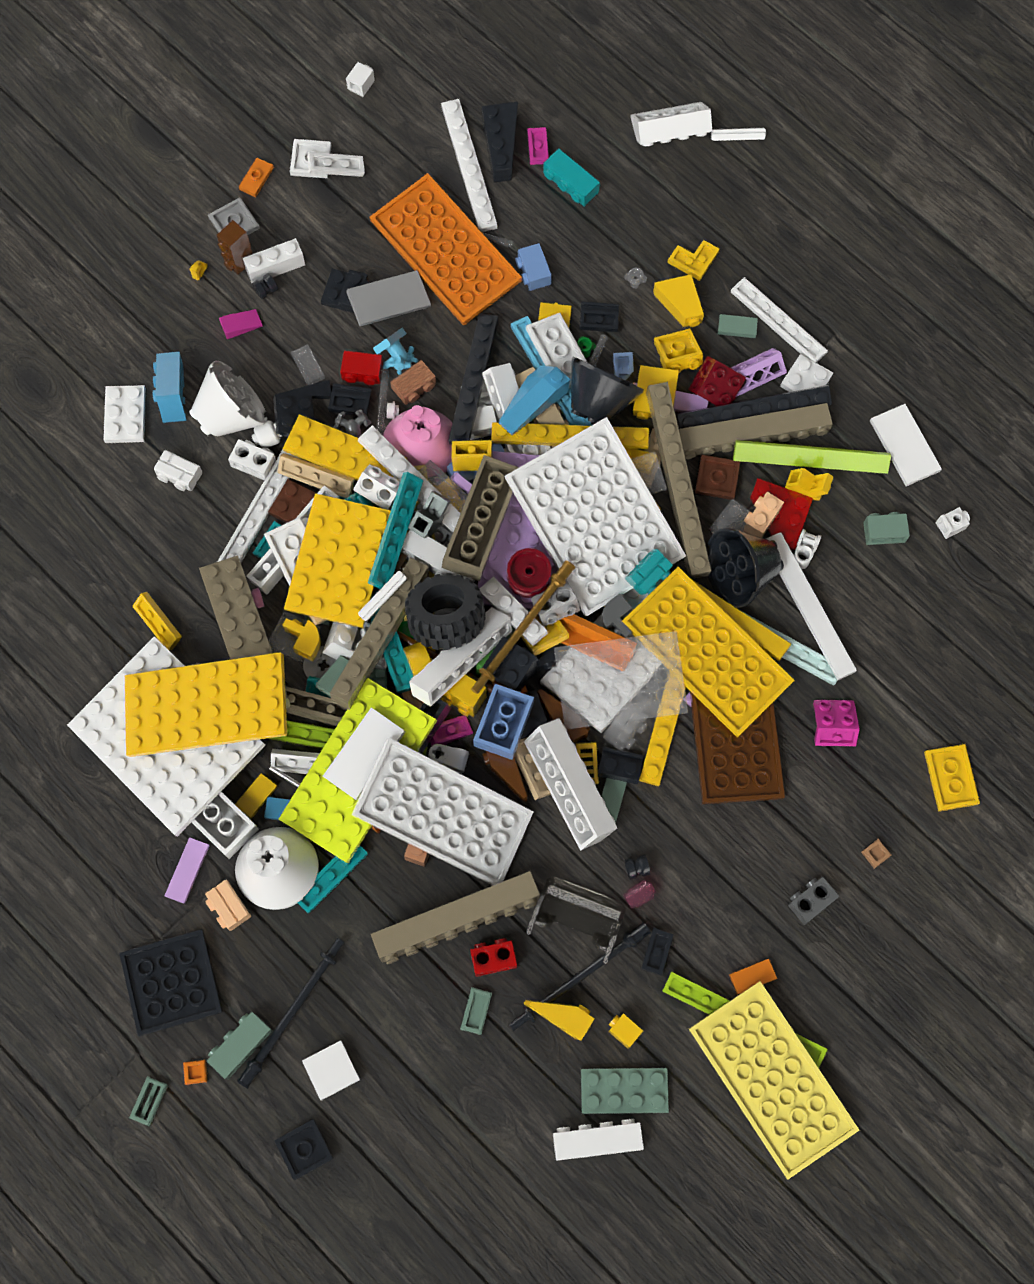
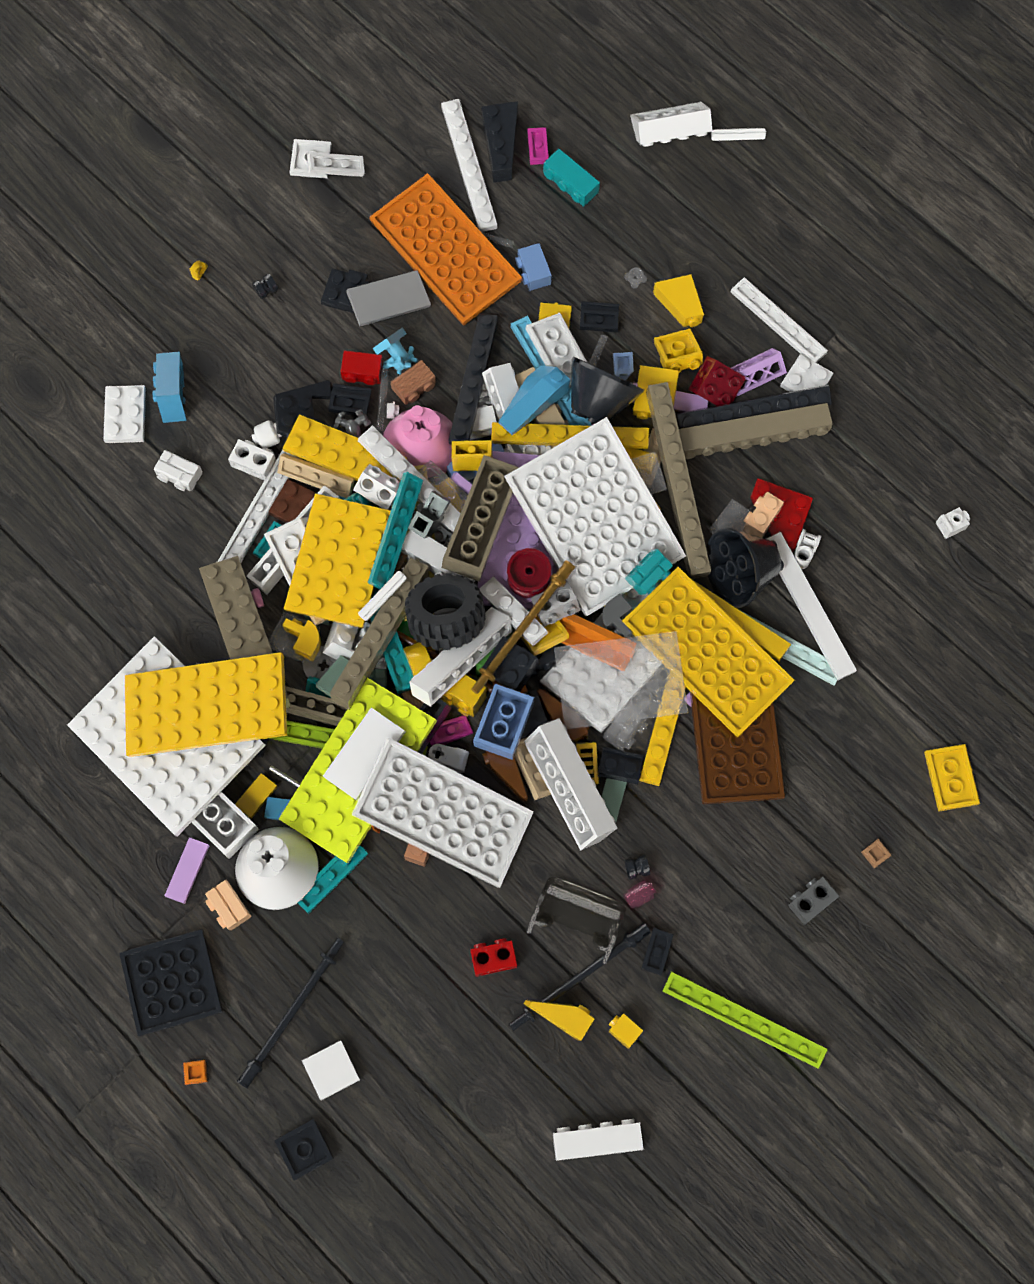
(148, 1122): sand green tile -> none
(157, 621): yellow plate -> none
(226, 403): white cone -> none
(234, 211): light grey tile -> none
(234, 246): reddish brown brick -> none
(238, 1045): sand green brick -> none
(240, 323): dark pink slope -> none
(256, 177): orange plate -> none
(274, 260): white brick -> none
(292, 760): white plate -> none
(307, 365): clear tile -> none
(360, 79): white brick -> none
(456, 917): dark tan brick -> none
(476, 1011): sand green tile -> none
(583, 341): green plate -> none
(624, 1090): sand green plate -> none
(696, 263): yellow plate -> none
(717, 477): copper plate -> none
(737, 326): sand green tile -> none
(751, 975): orange tile -> none
(773, 1080): light yellow plate -> none
(809, 484): yellow brick -> none
(811, 456): lime tile -> none
(836, 723): dark pink bracket -> none
(886, 528): sand green brick -> none
(905, 444): white tile -> none

